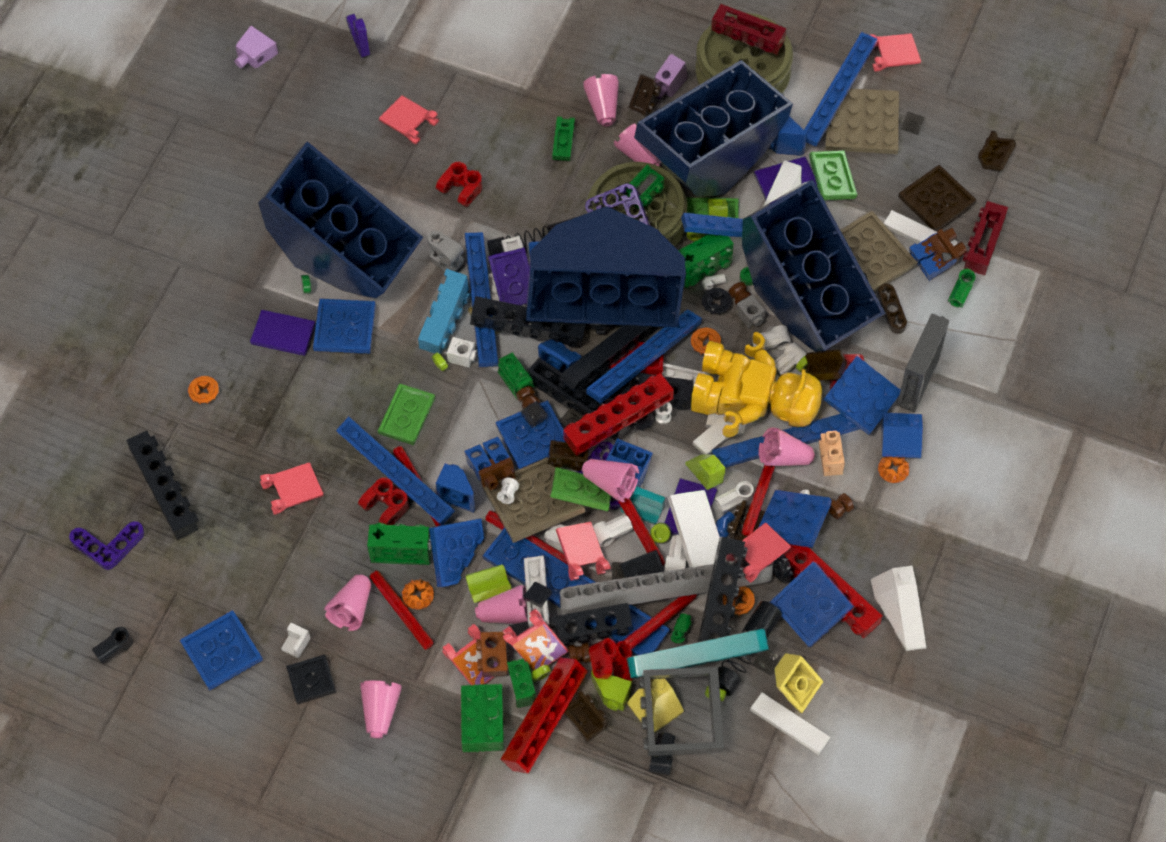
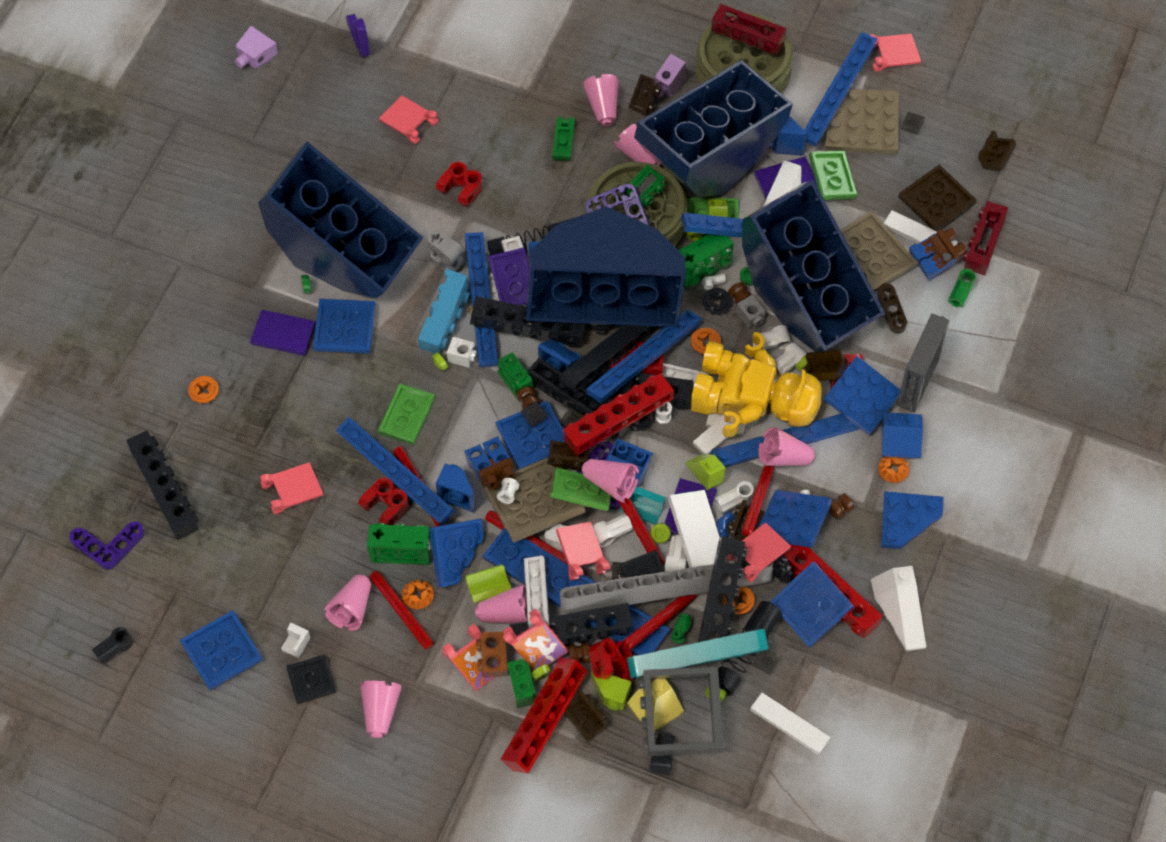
(482, 718): green piece -> none
(537, 594): black tile -> none
(797, 680): light yellow slope -> none
(831, 453): light nougat hips -> none
(907, 517): none -> blue plate

